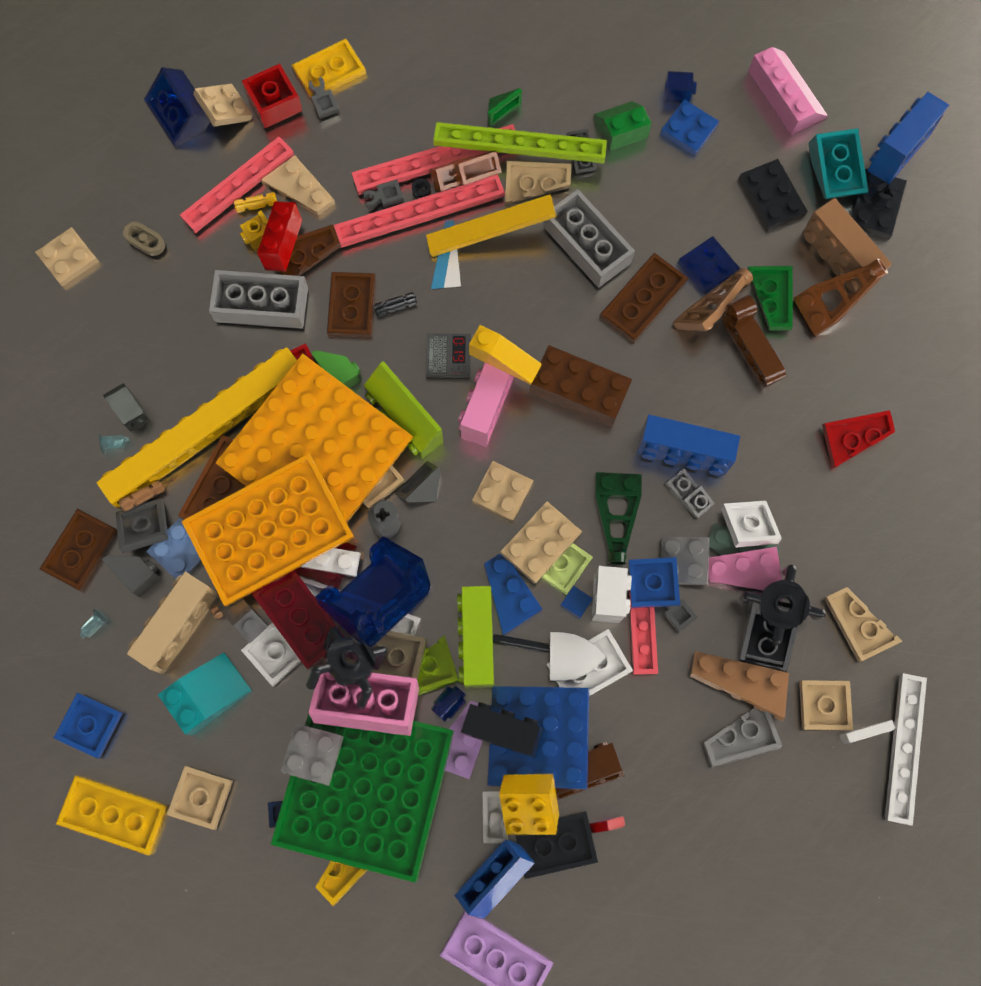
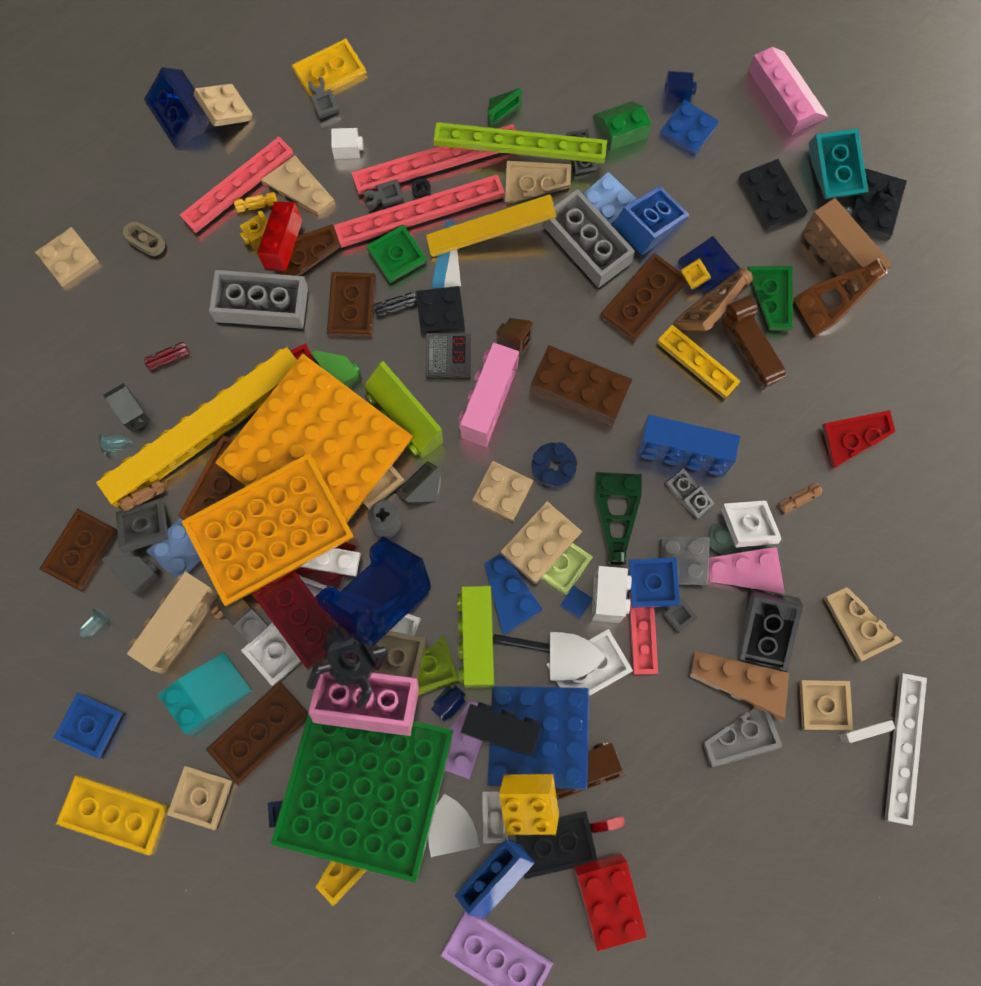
(166, 355): none -> dark red axle
(258, 733): none -> reddish brown tile
(272, 95): red brick -> none
(312, 754): light grey plate -> none
(346, 143): none -> white brick
(396, 253): none -> green plate
(440, 310): none -> black plate
(451, 828): none -> white sticker
(465, 171): dark orange slope -> none
(503, 354): yellow slope -> none
(515, 334): none -> reddish brown slope
(559, 453): none -> dark blue plate
(609, 197): none -> light blue plate
(610, 902): none -> red brick
(649, 219): none -> blue slope
(695, 274): none -> yellow tile
(698, 362): none -> yellow plate
(769, 608): black plate -> none
(800, 498): none -> medium nougat axle
(907, 137): blue brick -> none

